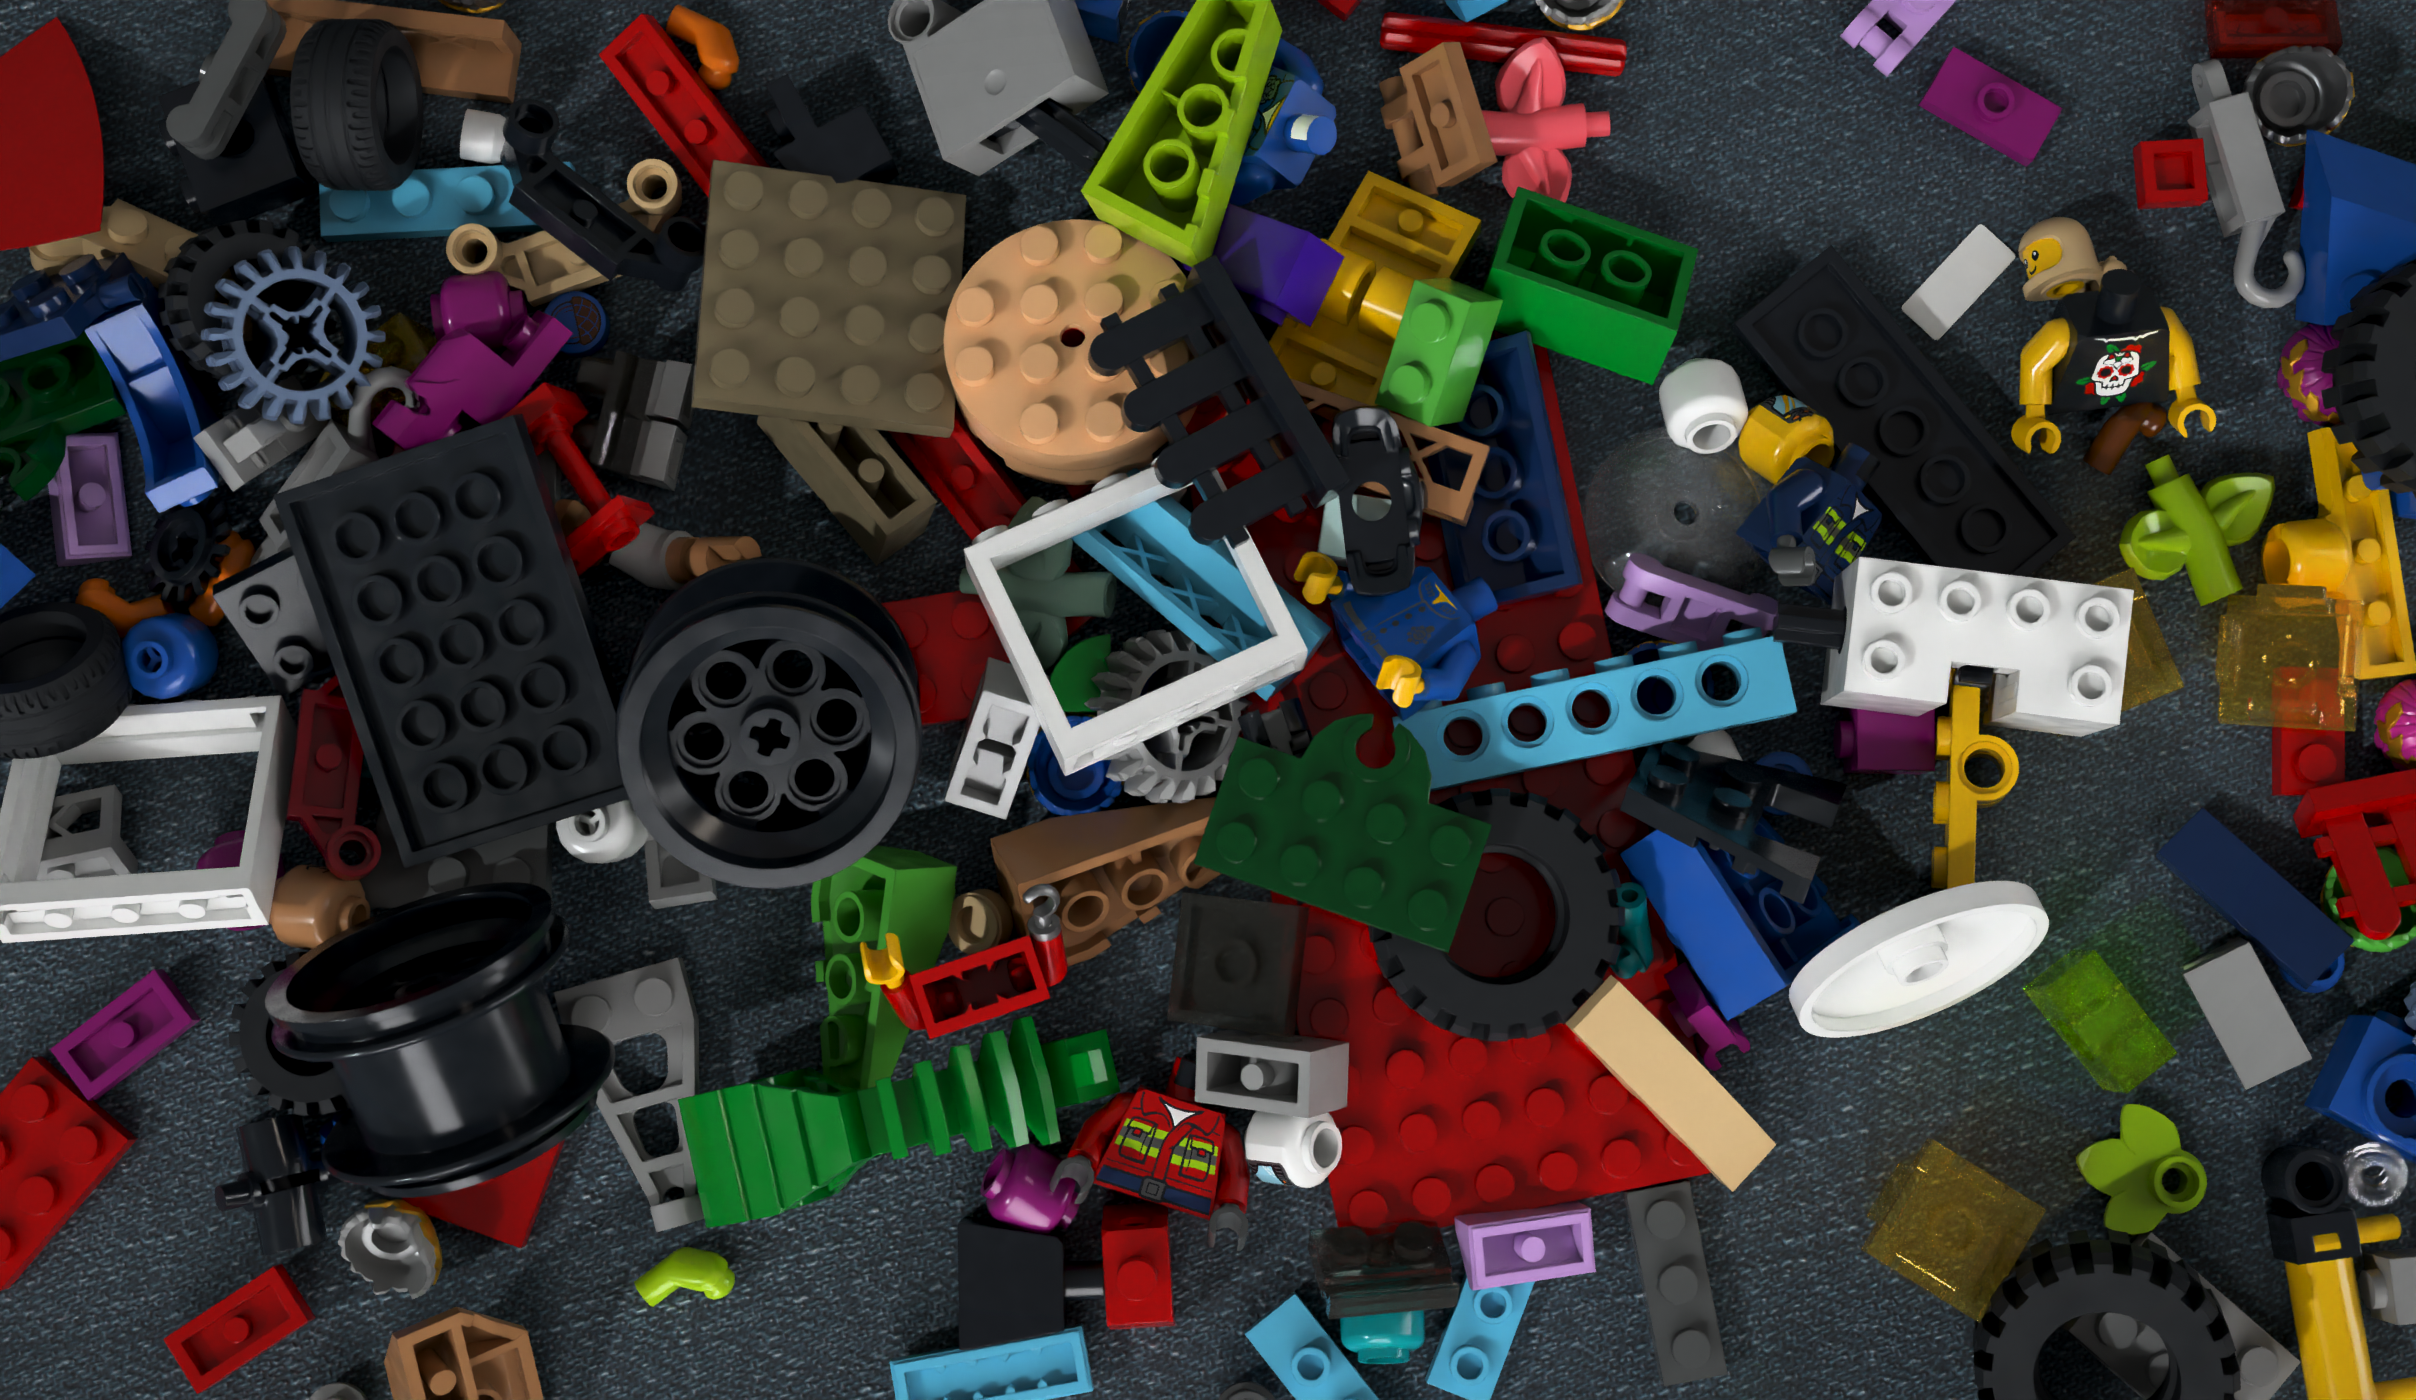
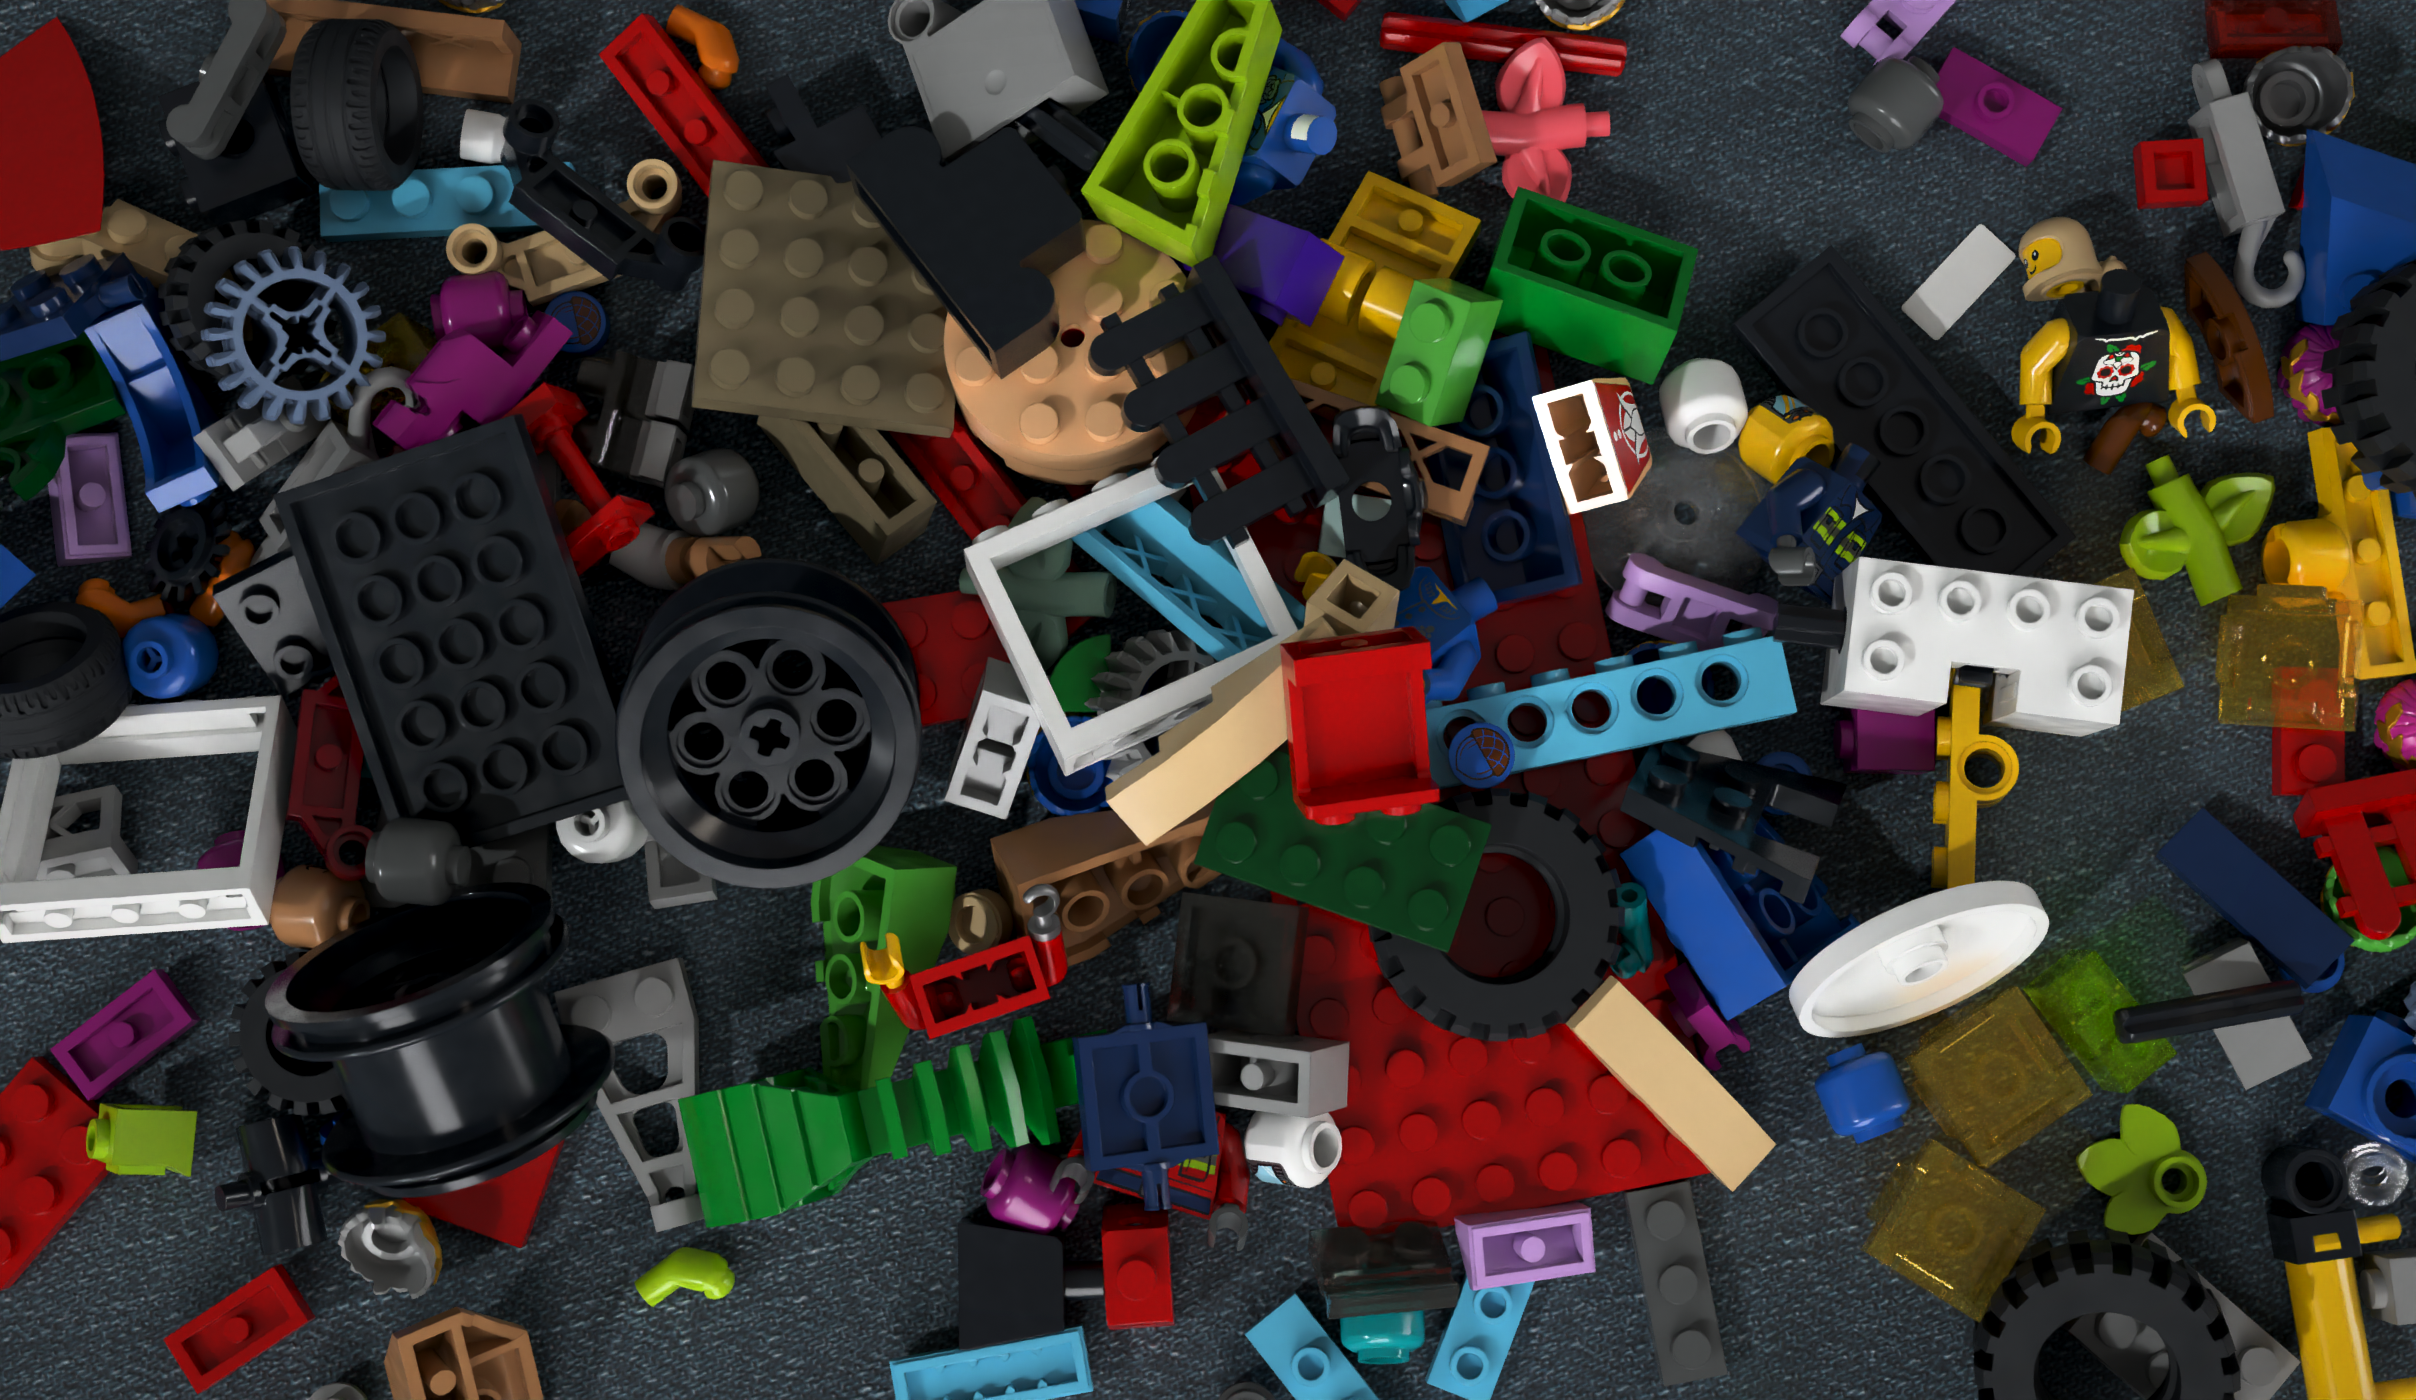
(143, 1138): none -> lime window
(417, 861): none -> dark grey head
(711, 492): none -> dark grey head
(977, 233): none -> black brick
(1145, 1096): none -> dark blue plate
(1211, 746): none -> tan slope
(1353, 601): none -> tan brick
(1358, 724): none -> red panel
(1481, 755): none -> blue tile
(1594, 439): none -> light nougat torso
(1862, 1093): none -> blue head
(1895, 103): none -> dark grey head
(1995, 1076): none -> clear yellow panel
(2208, 1011): none -> black axle
(2229, 337): none -> reddish brown tile

